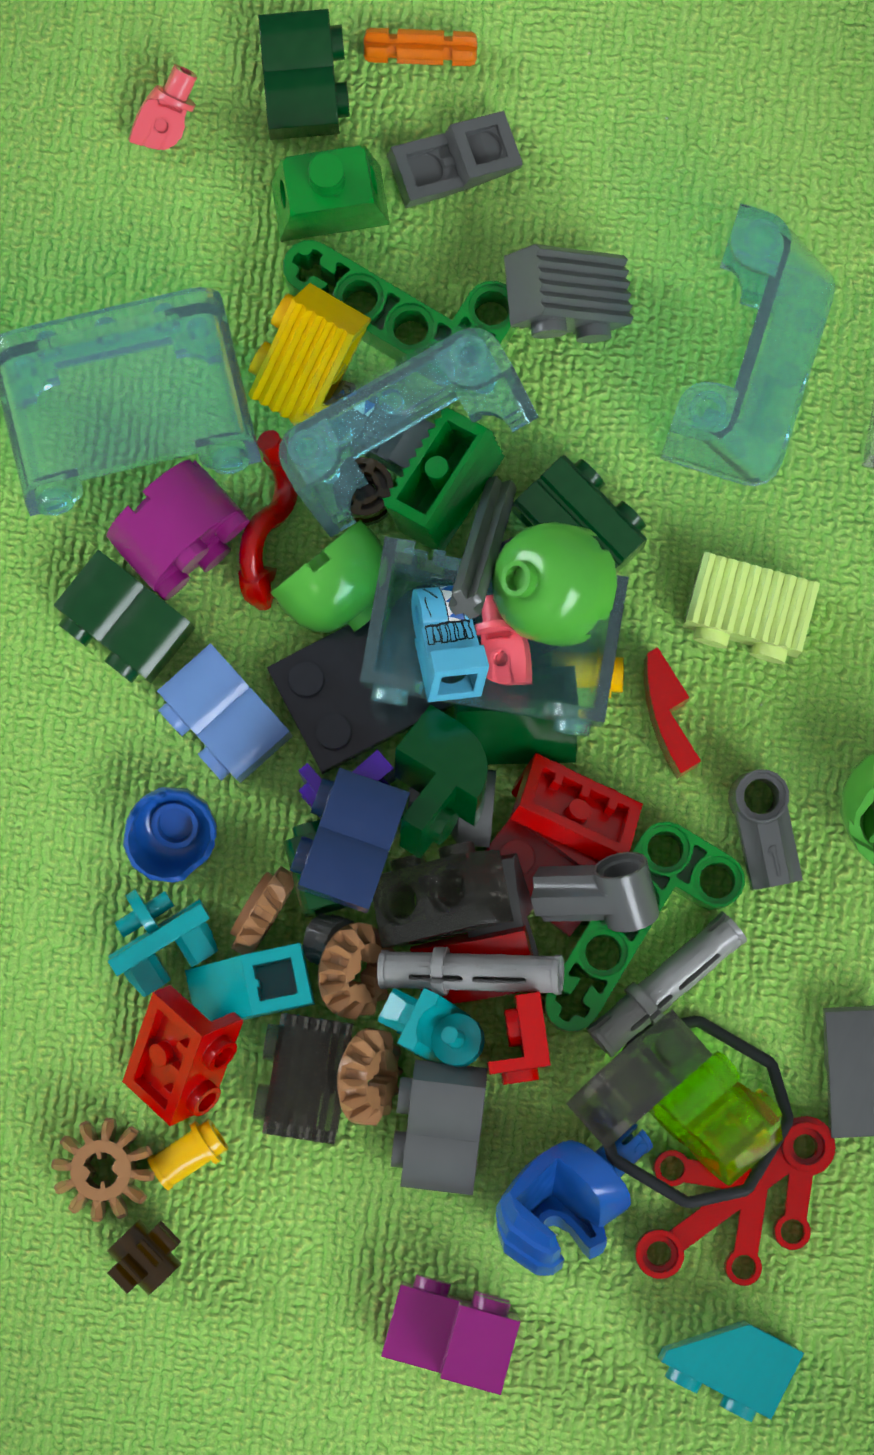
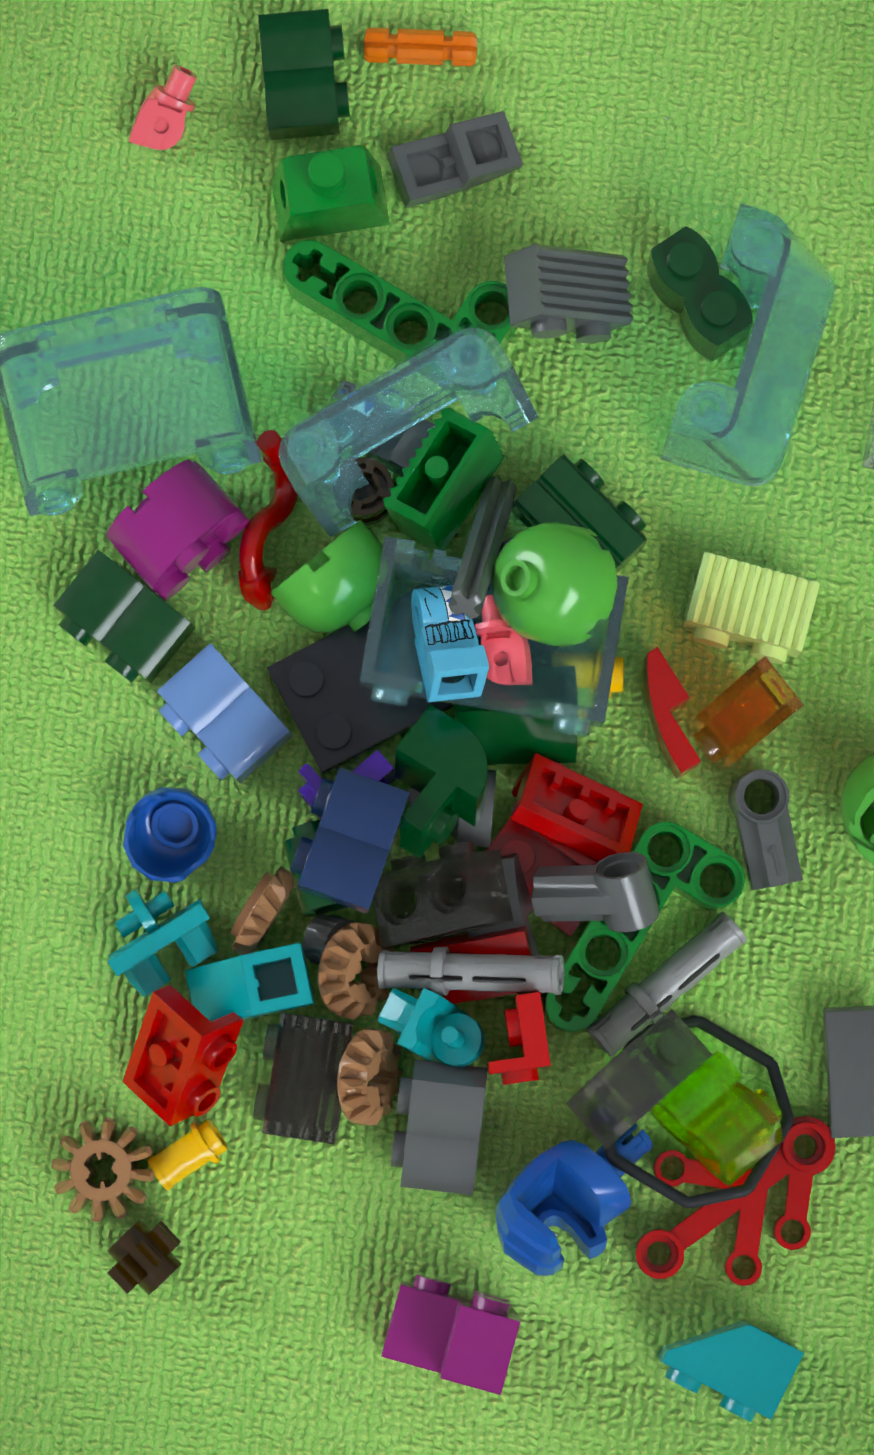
(308, 352): yellow brick -> none
(689, 283): none -> dark green brick
(745, 714): none -> clear orange slope

